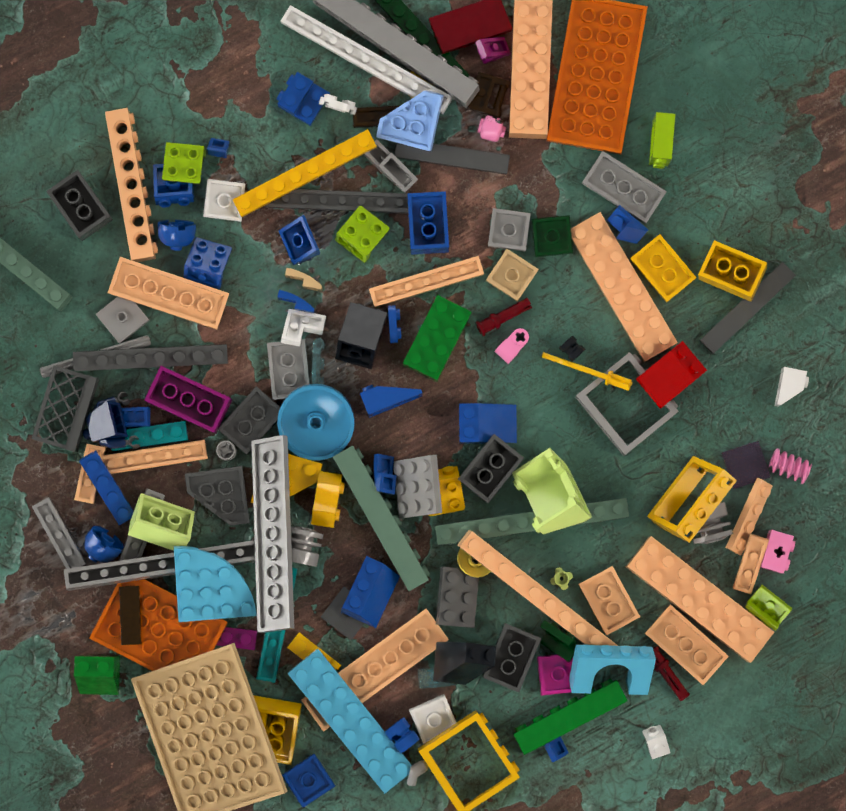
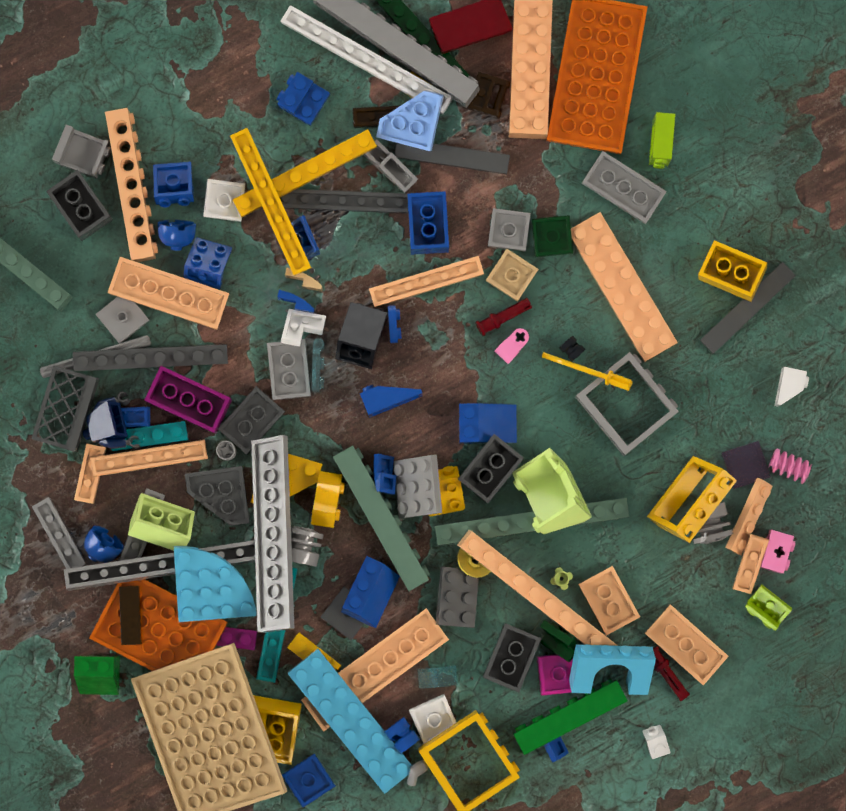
(82, 152): none -> light grey panel
(107, 487): blue plate -> none
(183, 163): lime bracket -> none
(218, 147): blue slope -> none
(270, 201): none -> yellow plate
(316, 421): dark azure dish -> none
(332, 103): white plate -> none
(361, 233): lime bracket -> none
(437, 338): green brick -> none
(462, 661): black slope -> none
(491, 128): bright pink head -> none
(492, 49): magenta slope -> none
(628, 226): blue slope -> none
(663, 268): yellow plate -> none
(671, 374): red slope -> none
(700, 599): light nougat brick -> none

